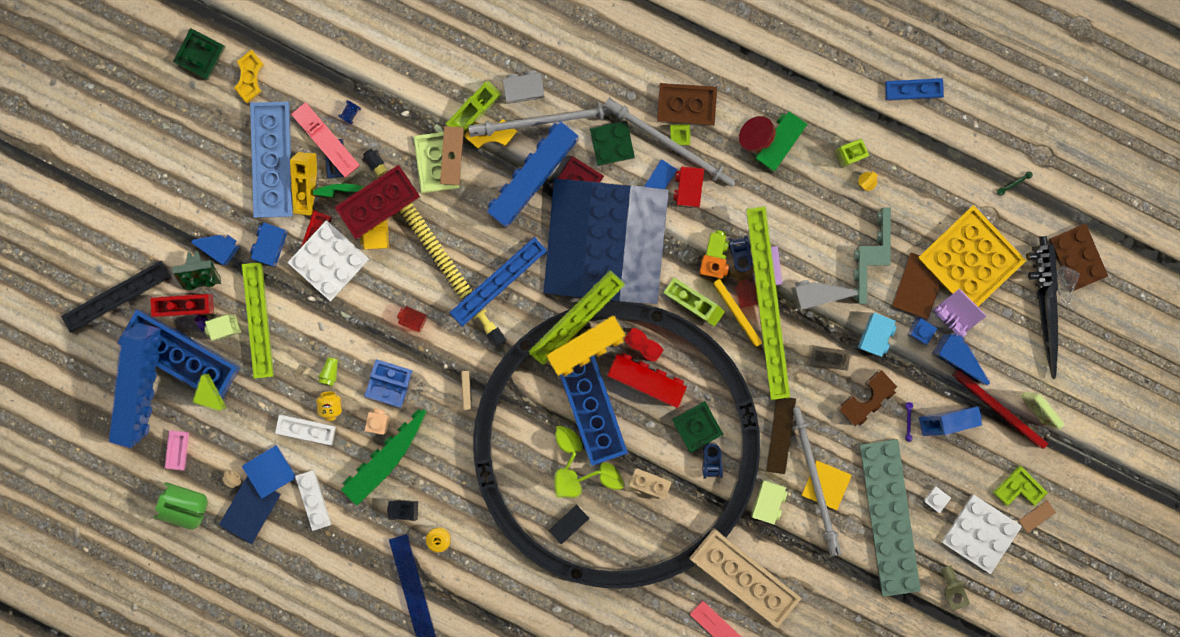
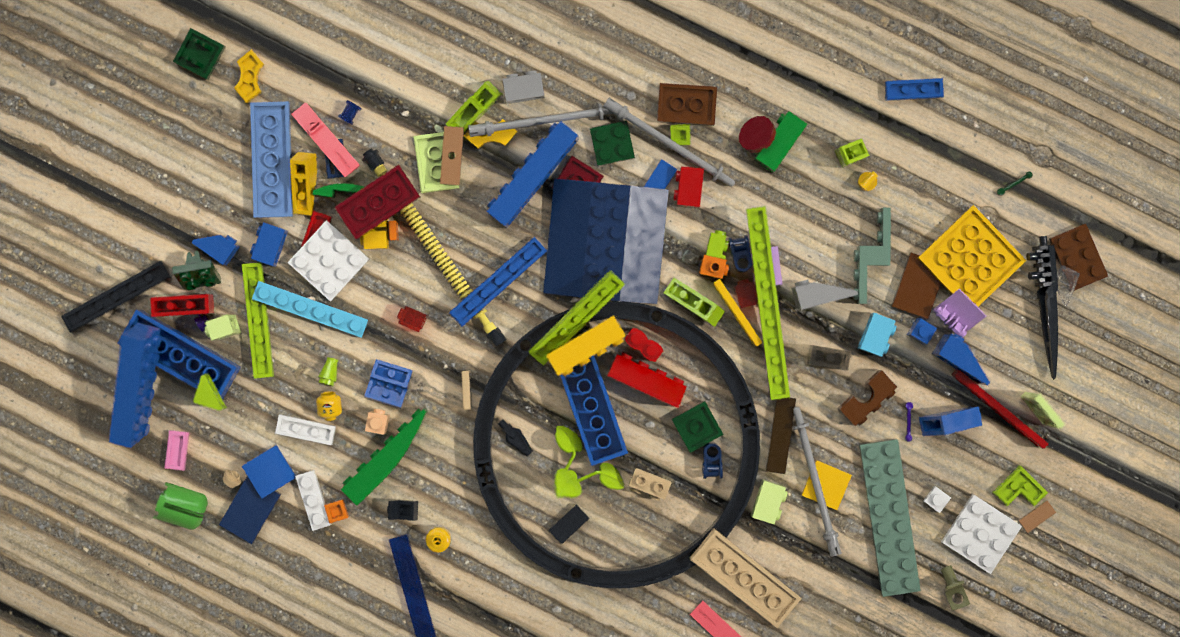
(310, 309): none -> medium azure plate
(336, 511): none -> orange plate
(393, 230): none -> orange tile
(515, 437): none -> black piece

